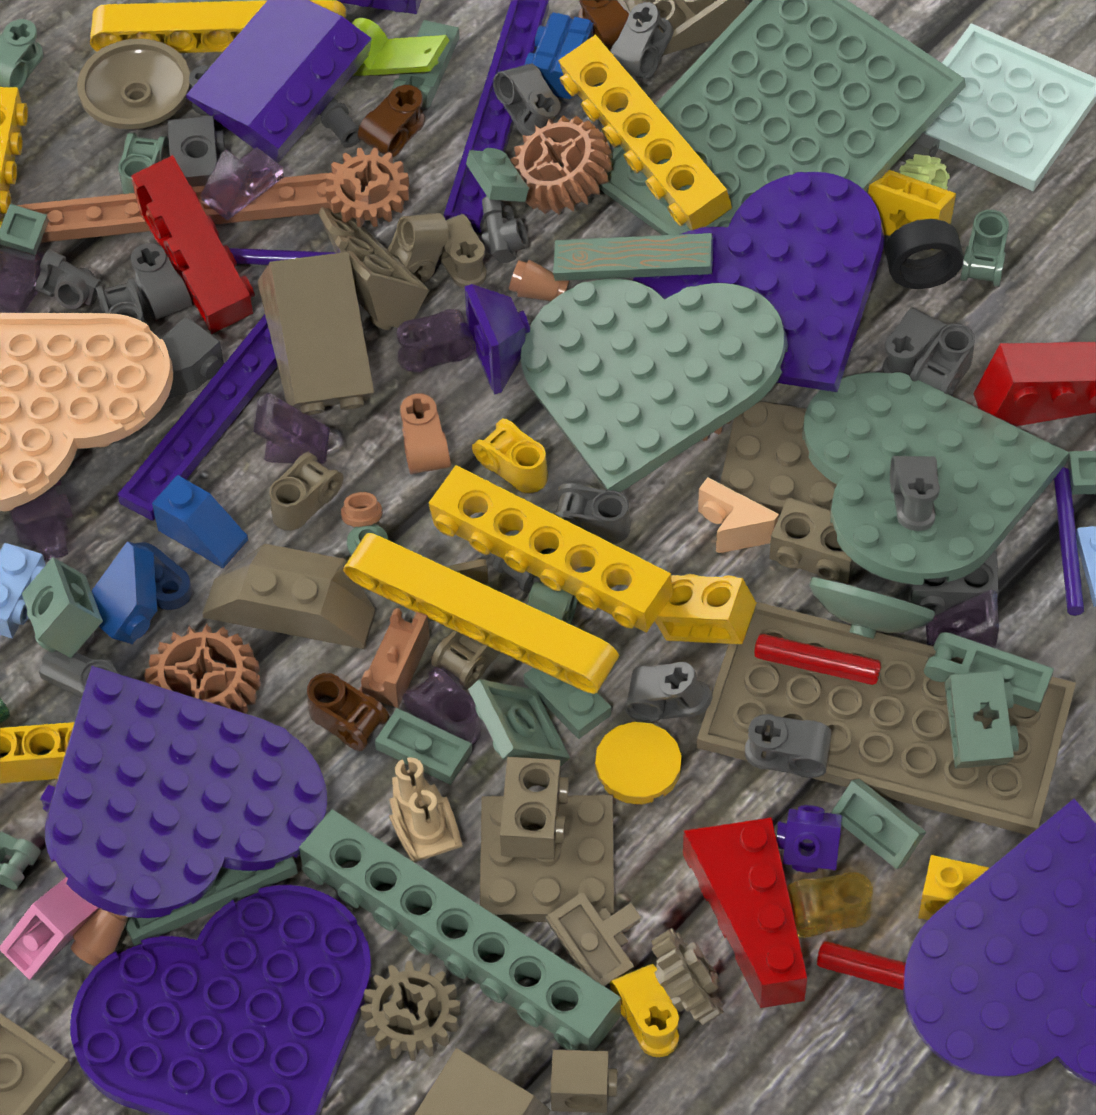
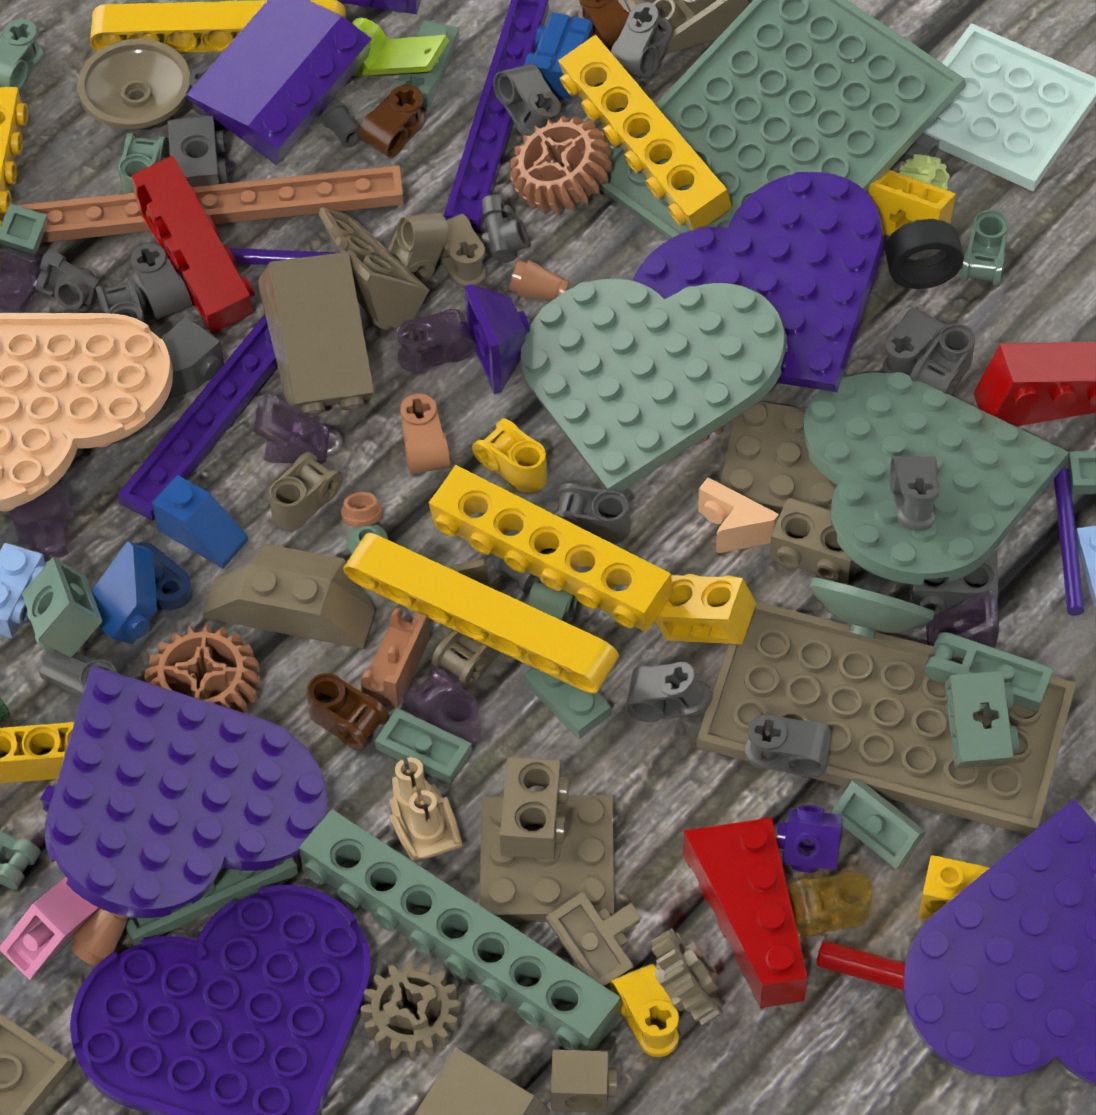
(240, 182): clear purple slope -> none
(367, 187): nougat gear -> none
(497, 175): sand green plate -> none
(517, 721): sand green plate -> none
(633, 257): sand green tile -> none
(638, 762): yellow tile -> none
(817, 659): red axle -> none

